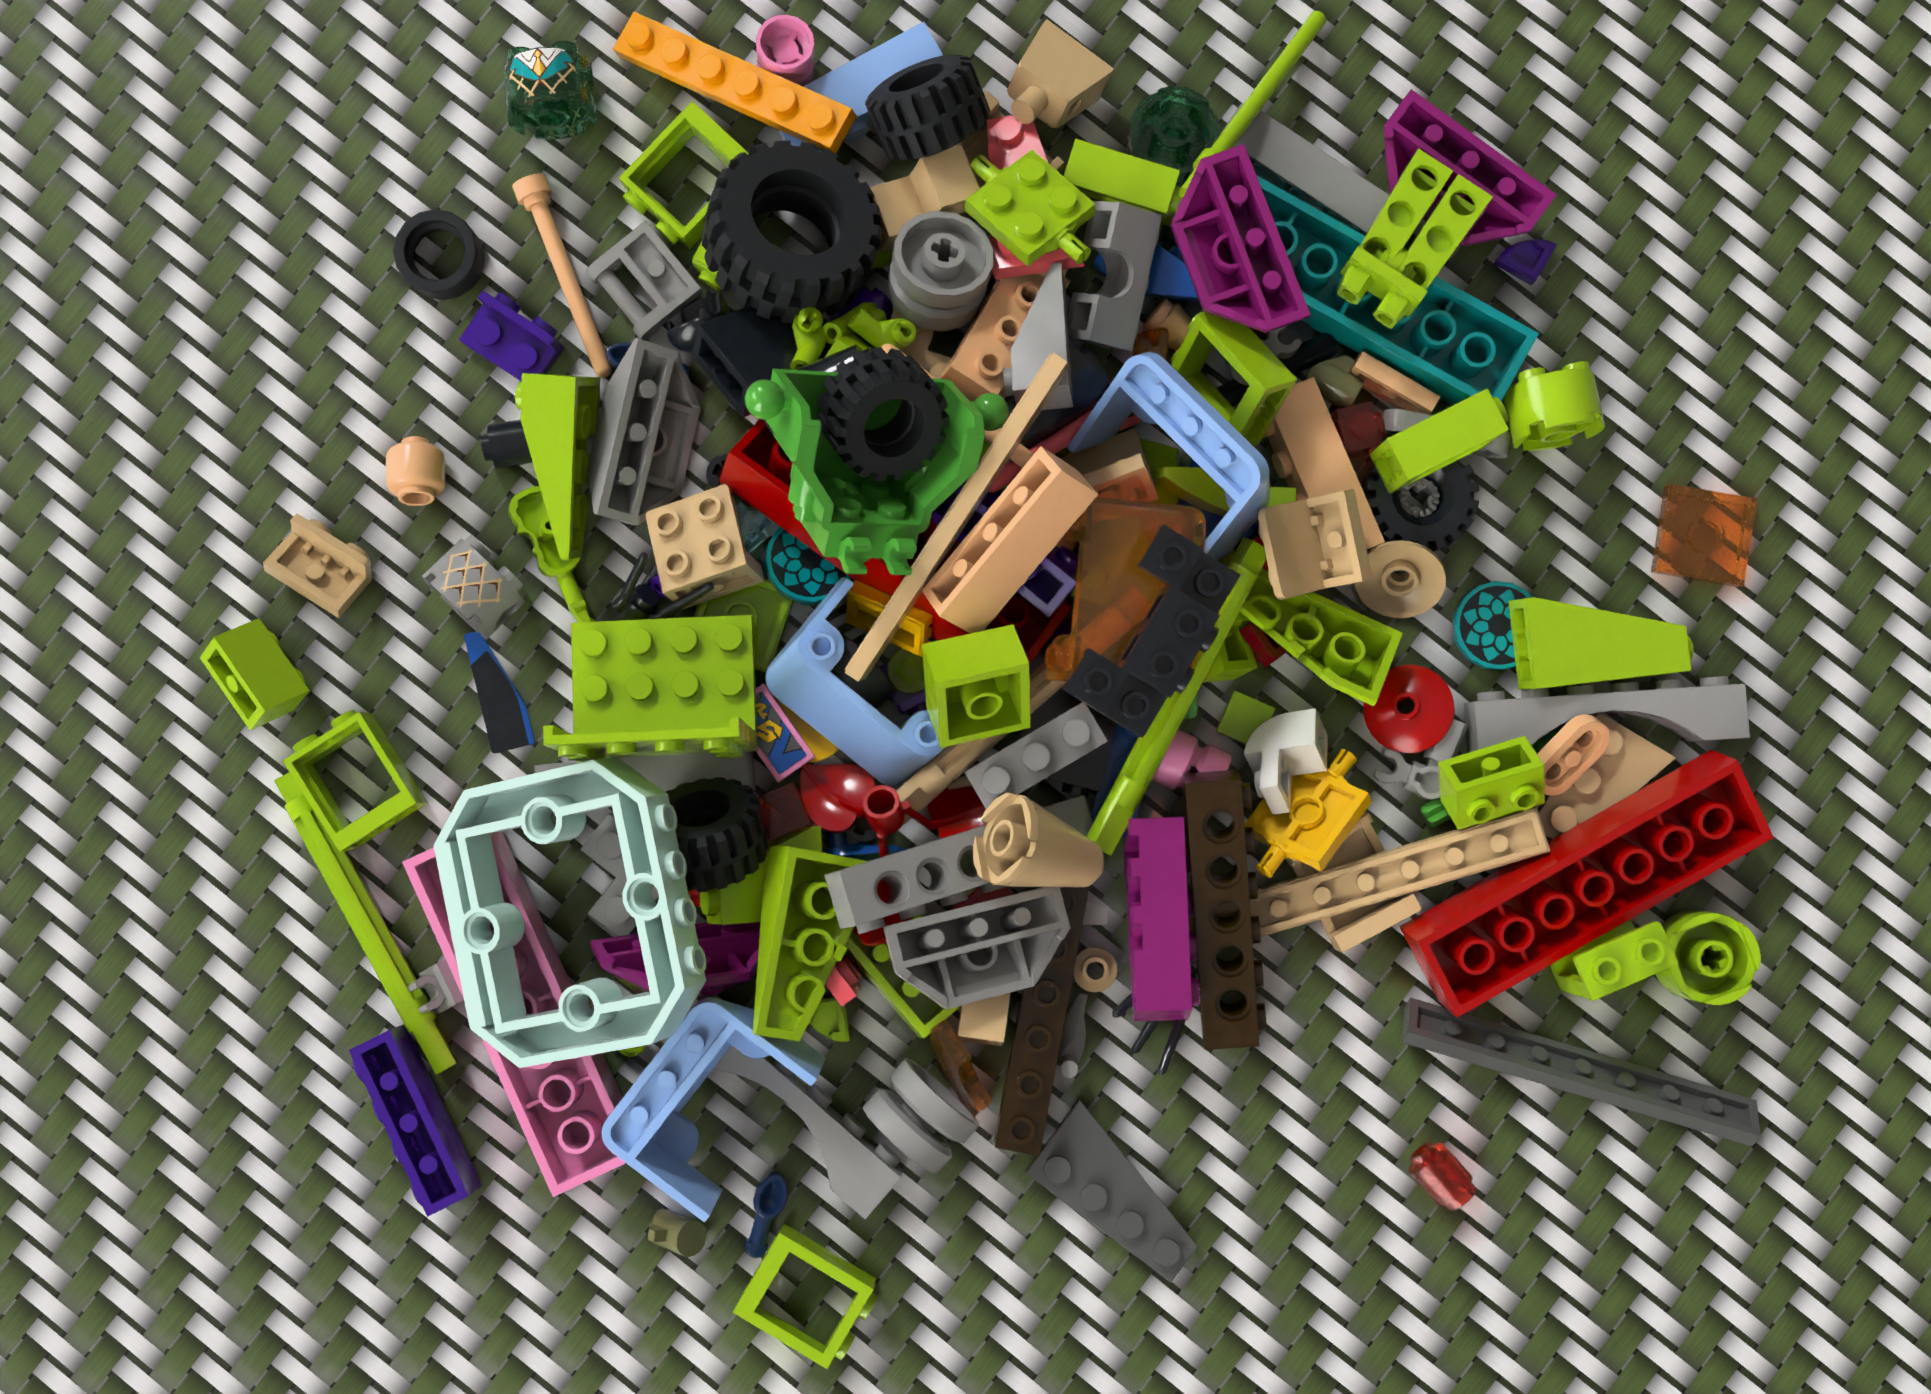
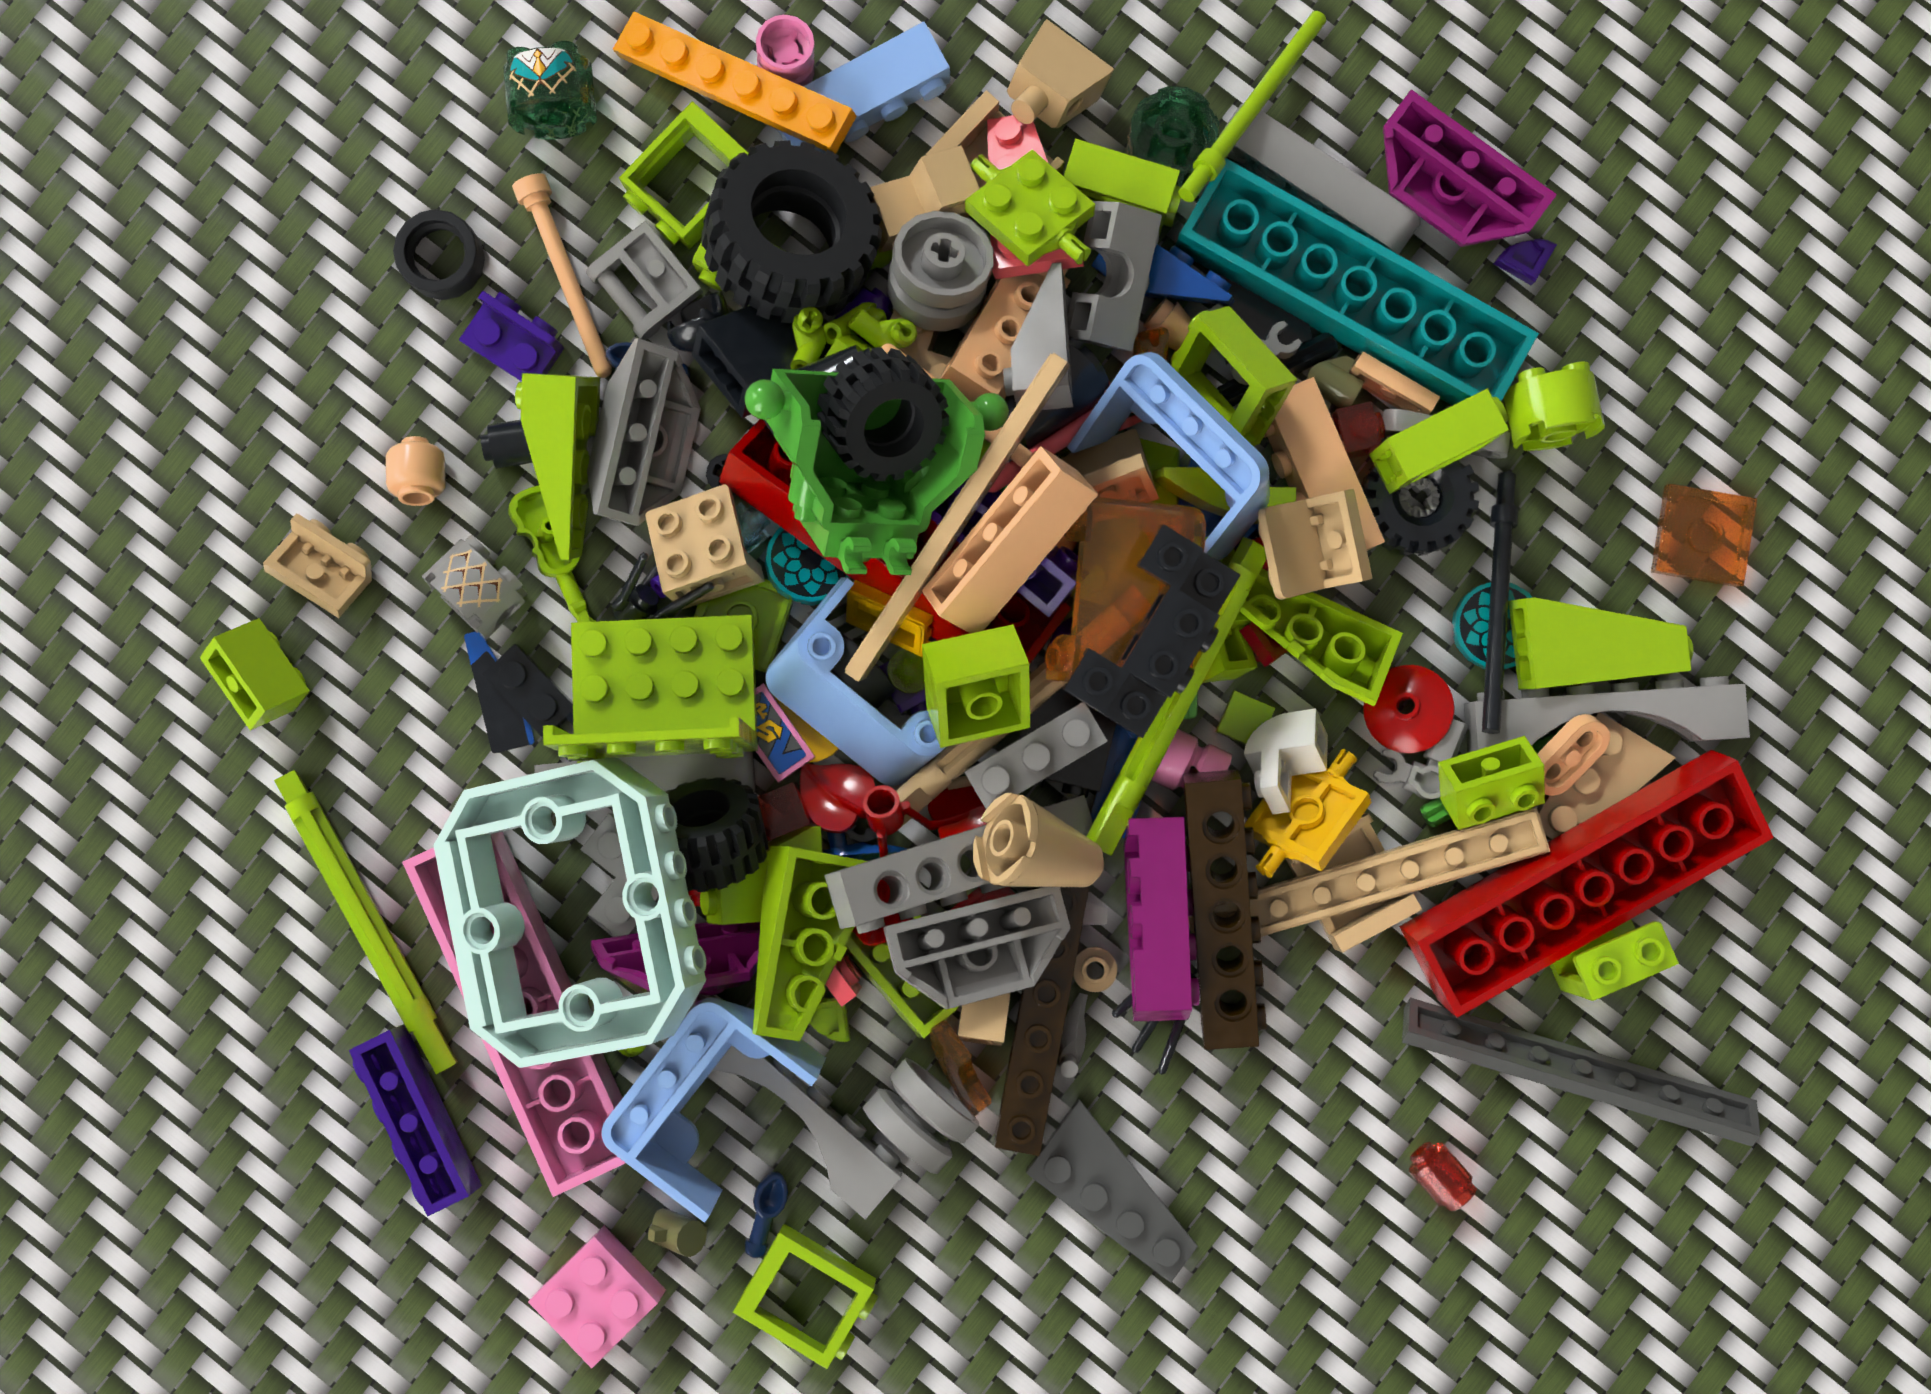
(314, 748): lime window -> none
(440, 987): light grey tile -> none
(529, 690): none -> black hinge
(597, 1296): none -> bright pink brick
(928, 107): black tyre -> none
(1235, 246): magenta wedge -> none
(1400, 274): lime hips -> none
(1405, 593): tan dish -> none
(1503, 520): none -> black bar
(1726, 970): lime brick -> none

